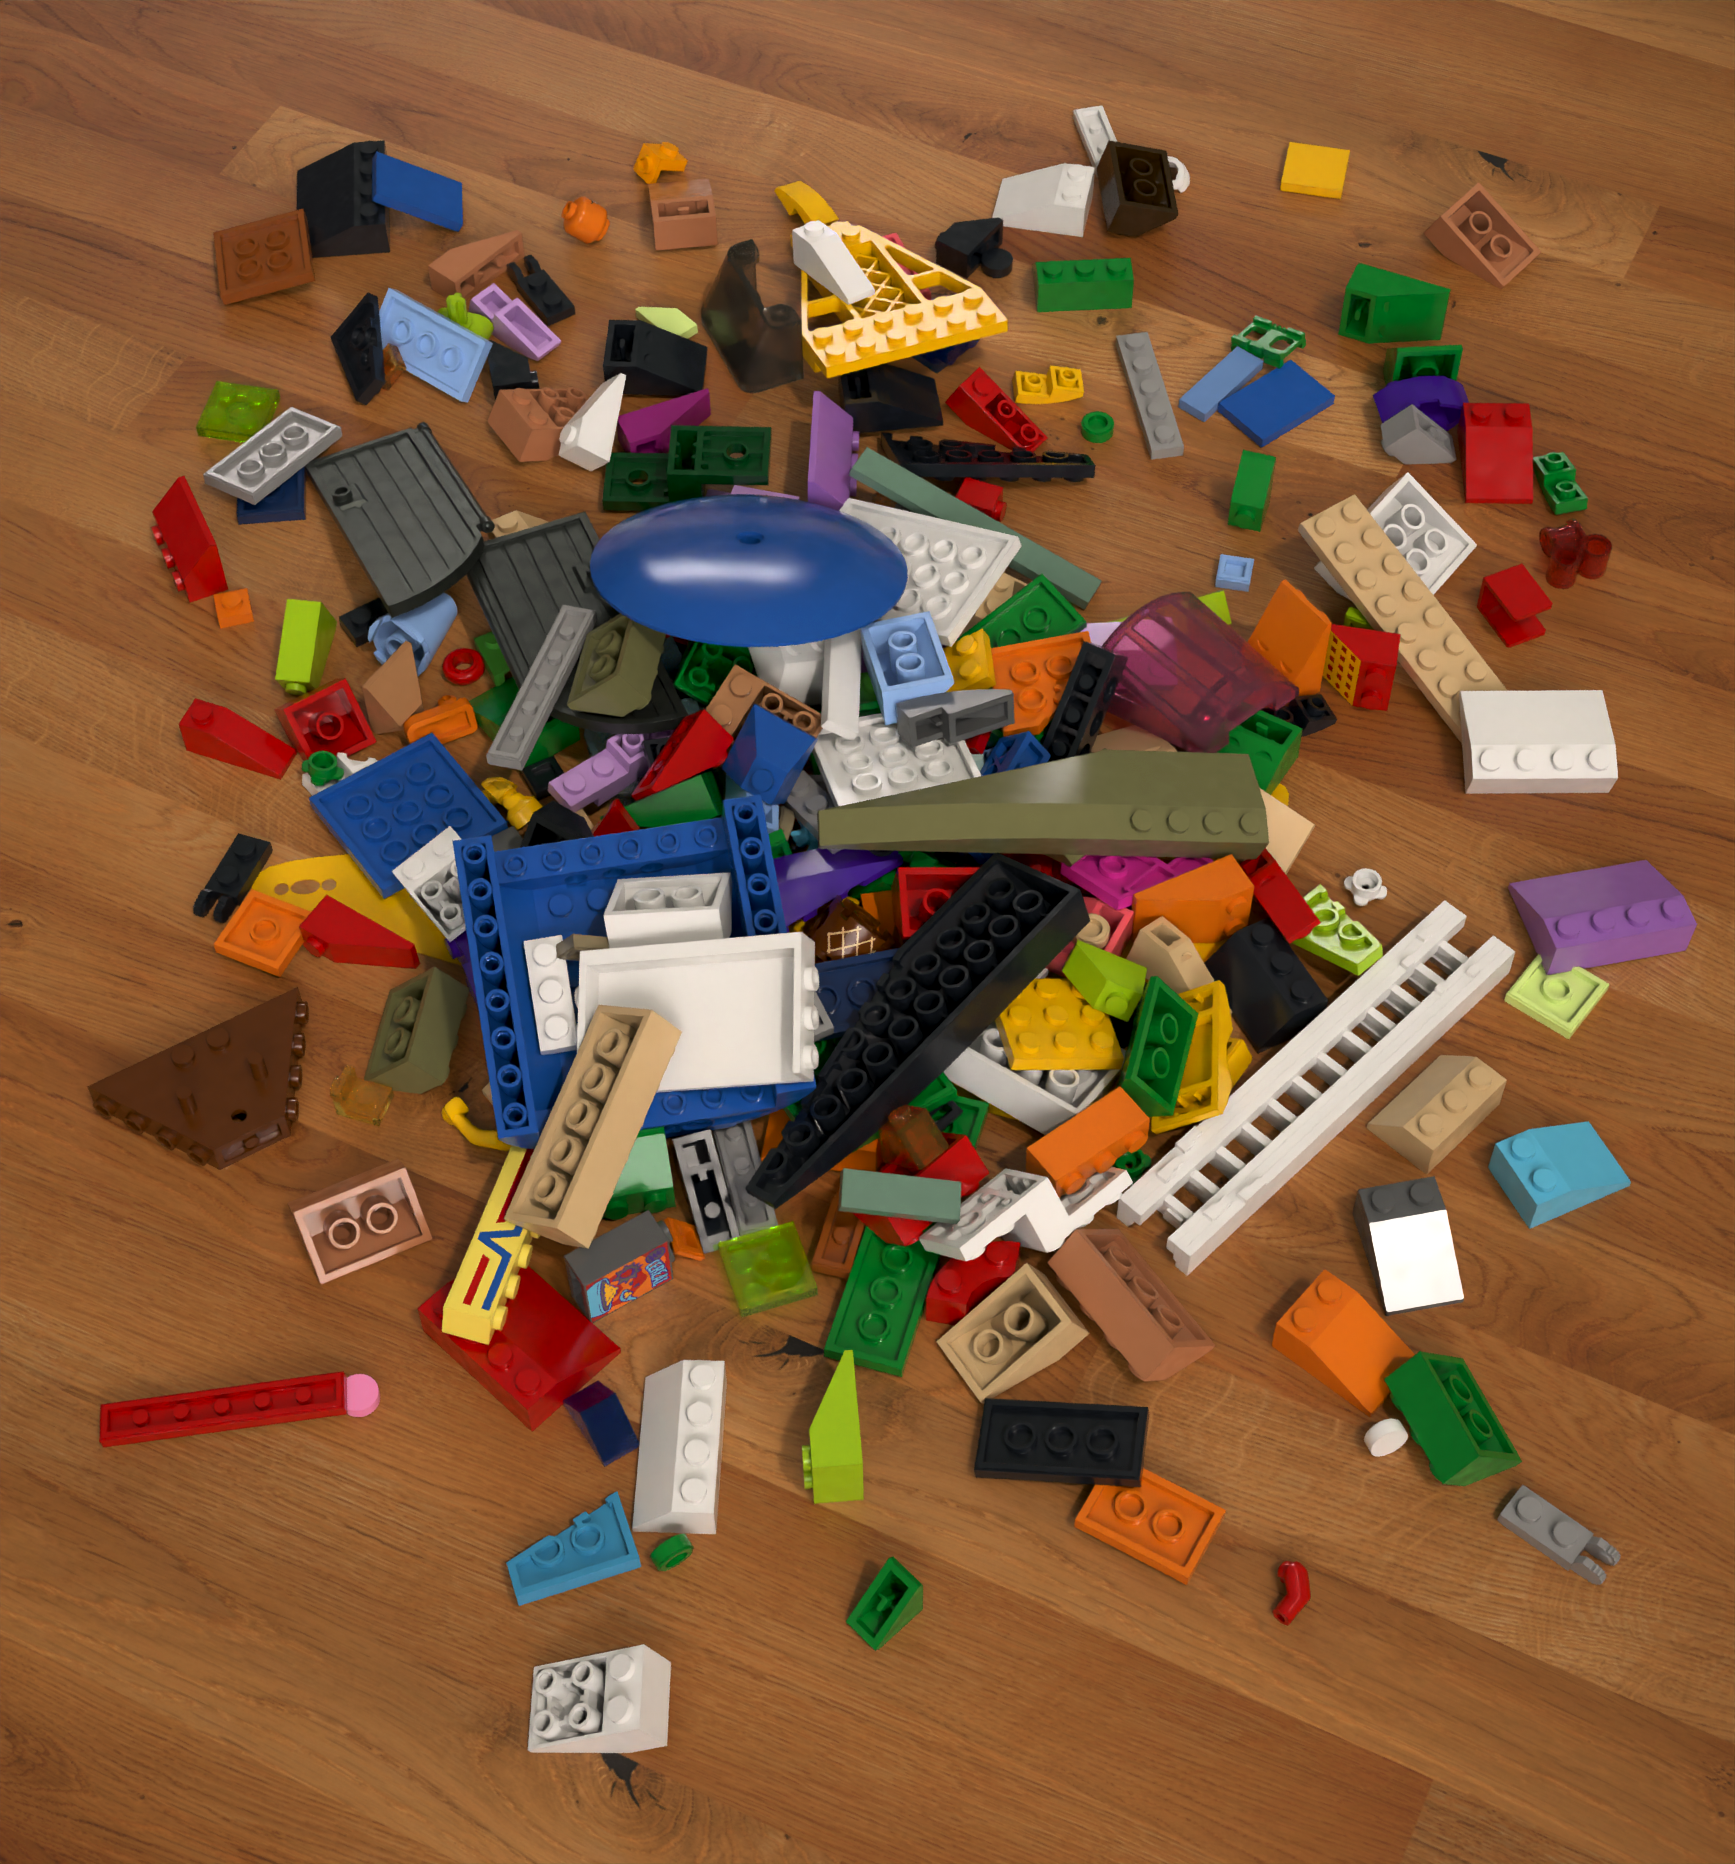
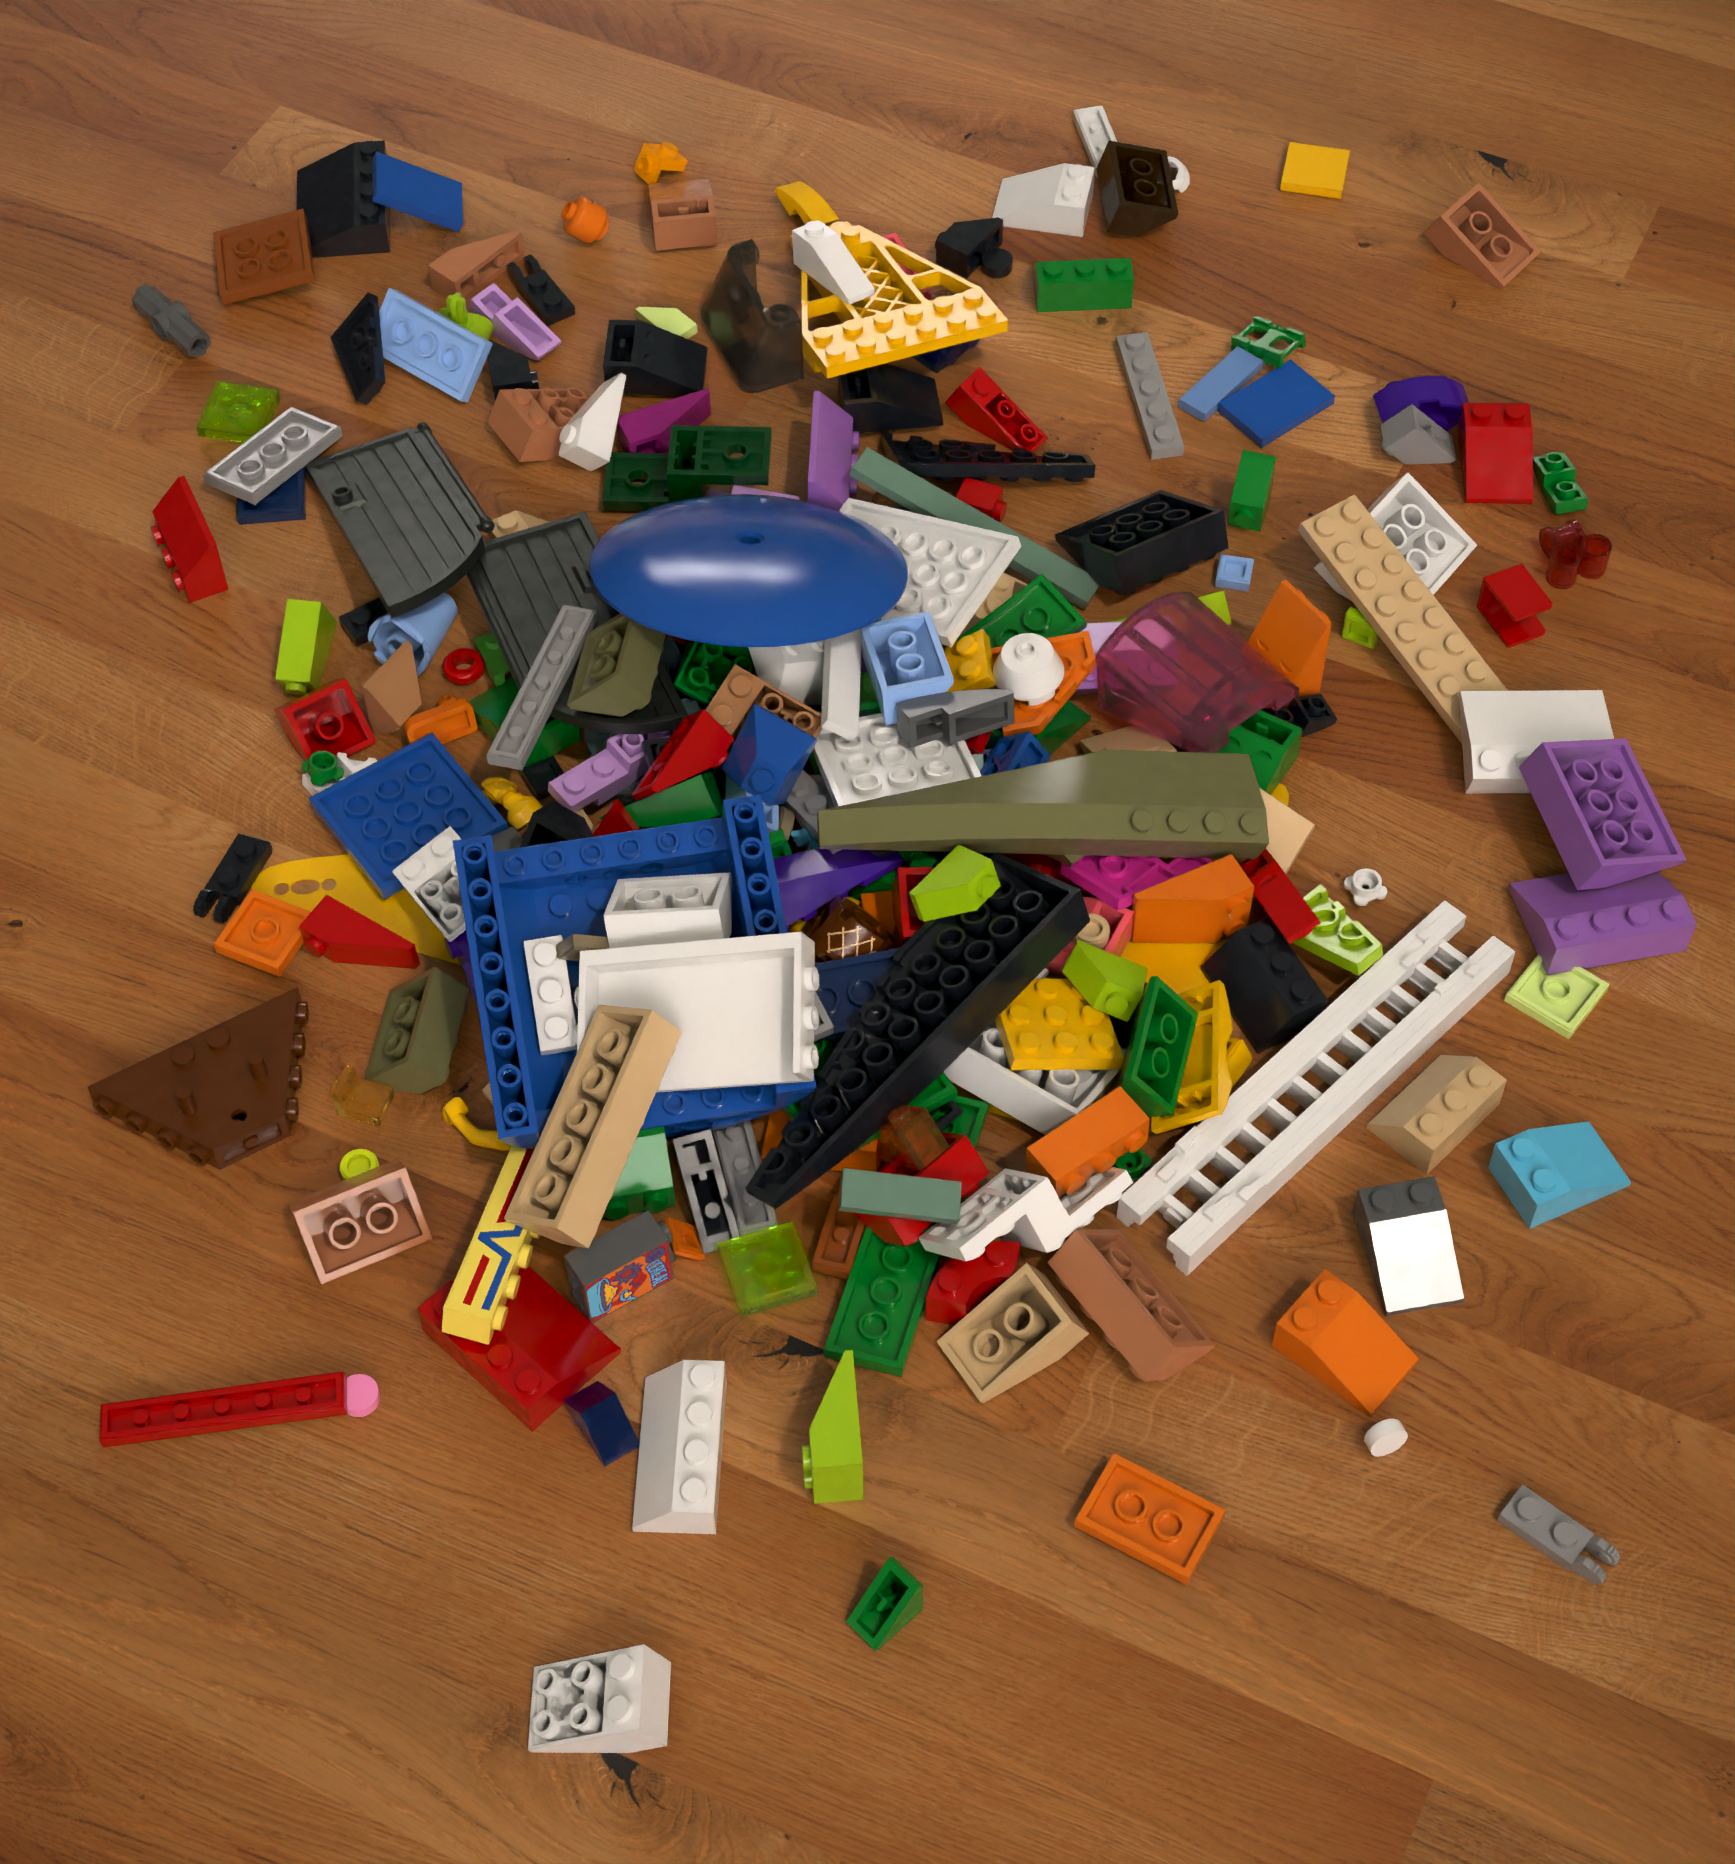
(171, 321): none -> dark grey piece
(233, 608): orange plate -> none
(233, 740): red slope -> none
(357, 1162): none -> neon yellow tile
(393, 365): clear orange tile -> none
(584, 1553): dark azure wing -> none
(672, 1552): green tile -> none
(955, 885): none -> lime slope
(1029, 668): none -> white cone
(1056, 386): yellow slope -> none
(1062, 1442): black tile -> none
(1084, 702): black brick -> none
(1097, 427): green tile -> none
(1145, 540): none -> black slope
(1169, 956): tan slope -> none
(1298, 1591): red arm -> none
(1362, 665): red slope -> none
(1392, 307): green slope -> none
(1422, 361): green slope -> none
(1451, 1419): green slope -> none
(1600, 811): none -> medium lavender slope

